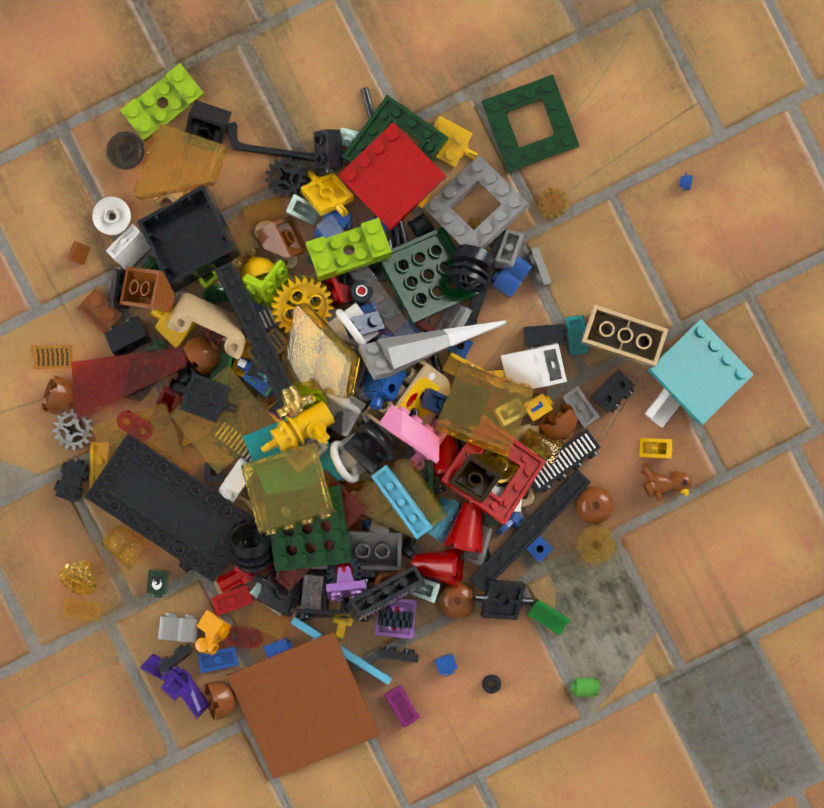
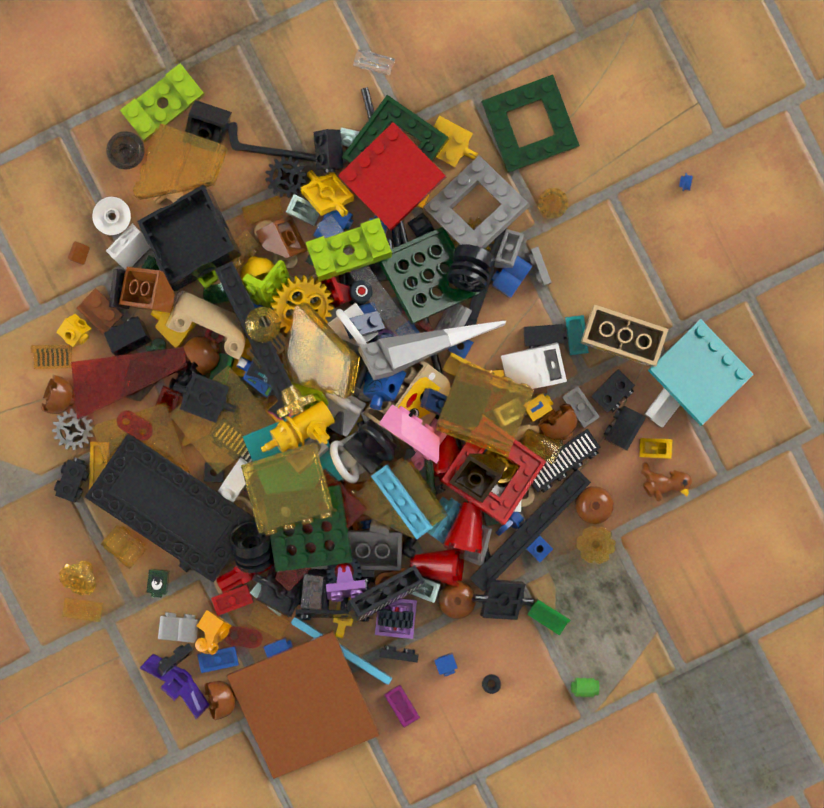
(74, 330): none -> yellow brick
(259, 333): none -> clear yellow piece
(374, 62): none -> clear plate
(624, 428): none -> black slope

